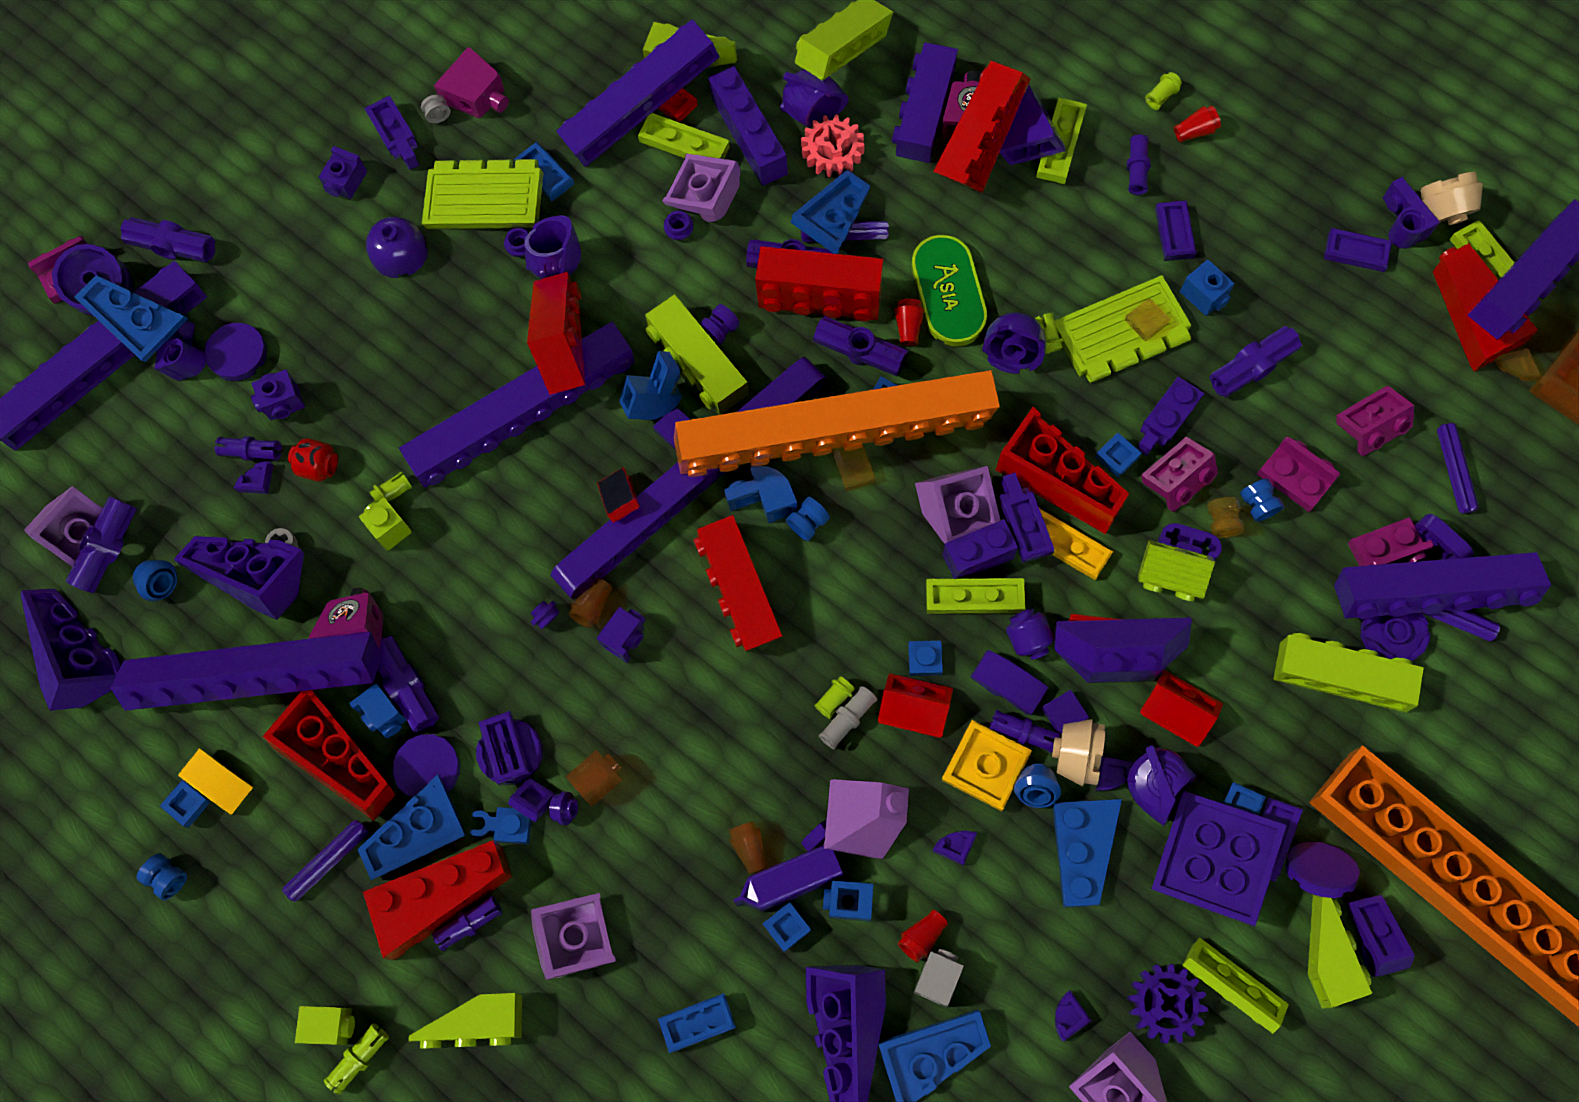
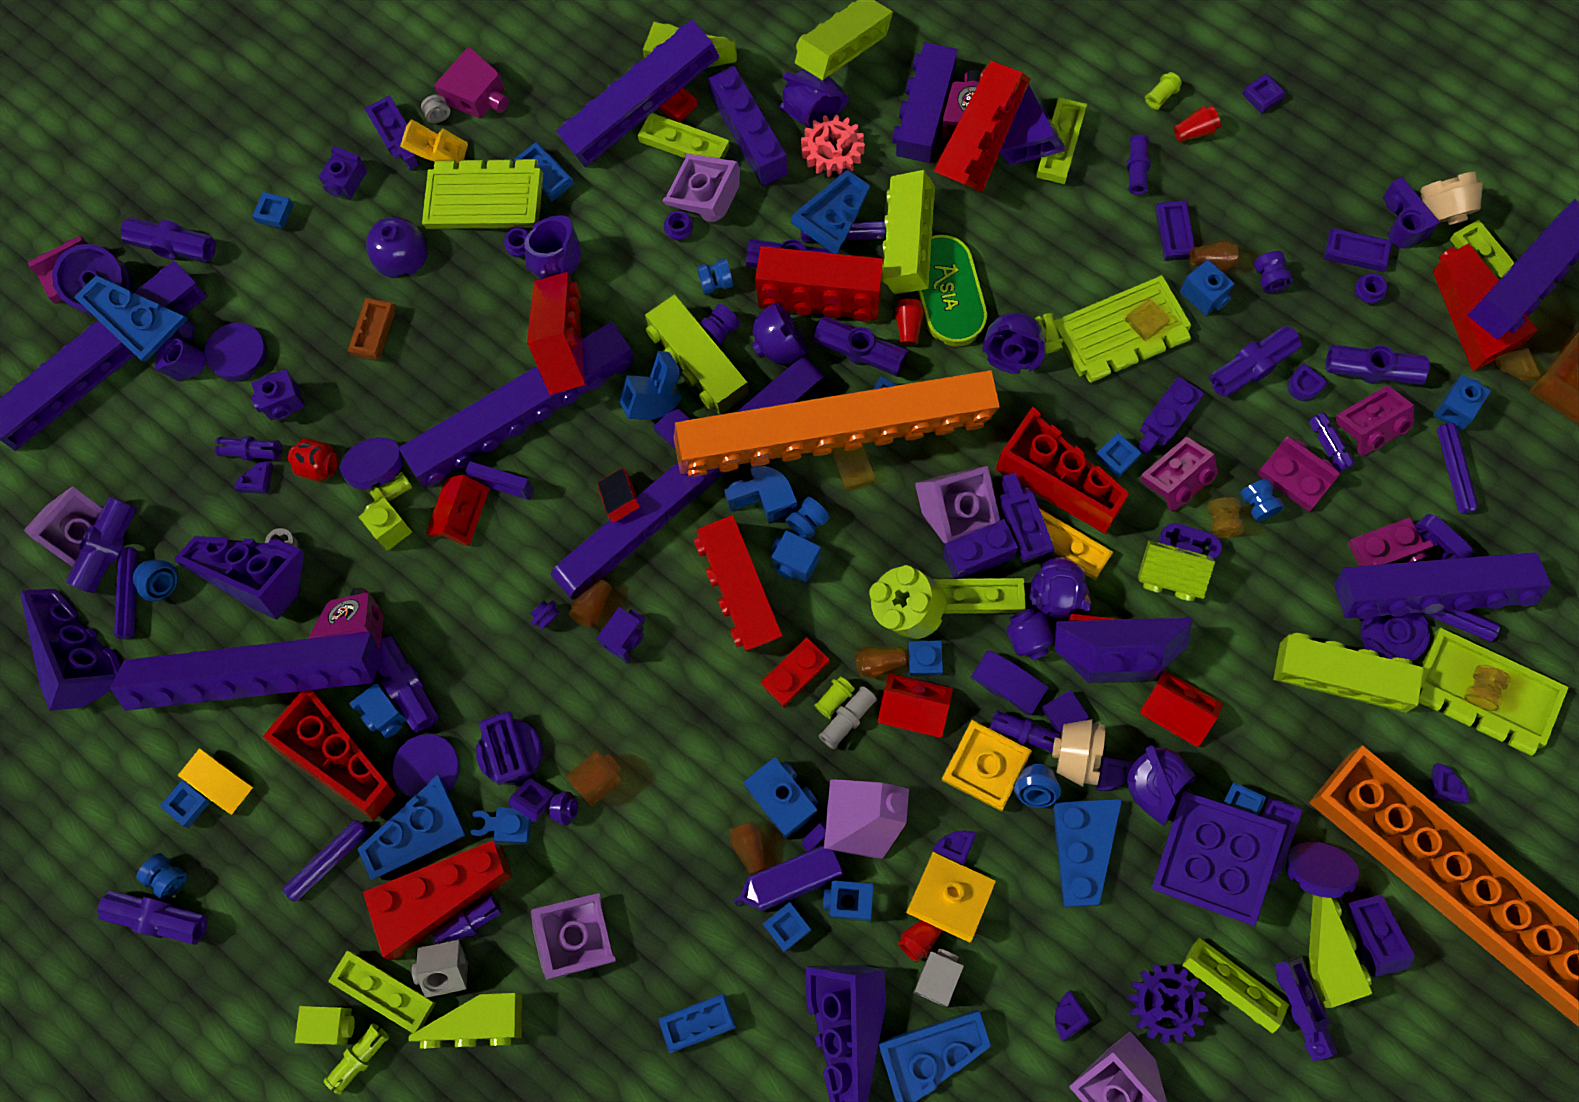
(125, 594): none -> dark purple axle
(152, 917): none -> dark purple piece
(272, 210): none -> blue plate
(371, 463): none -> dark purple tile
(372, 329): none -> dark orange plate
(382, 992): none -> lime plate
(431, 145): none -> yellow slope
(440, 969): none -> light grey brick
(458, 509): none -> red panel
(500, 480): none -> dark purple tile
(721, 273): none -> blue wheel
(777, 336): none -> dark purple cylinder
(781, 797): none -> blue brick
(794, 557): none -> blue brick
(795, 672): none -> red plate
(878, 660): none -> clear orange cone
(908, 232): none -> lime brick
(908, 602): none -> lime brick
(951, 897): none -> yellow plate
(1060, 588): none -> dark purple helmet
(1221, 254): none -> clear orange cone
(1264, 93): none -> dark purple tile
(1273, 271): none -> dark purple wheel
(1305, 383): none -> dark purple tile
(1306, 1007): none -> dark purple hinge
(1331, 442): none -> dark purple axle
(1374, 282): none -> dark purple plate
(1394, 365): none -> dark purple piece
(1447, 785): none -> dark purple tile
(1462, 402): none -> blue brick
(1487, 687): none -> clear yellow wheel
(1527, 705): none -> lime hinge

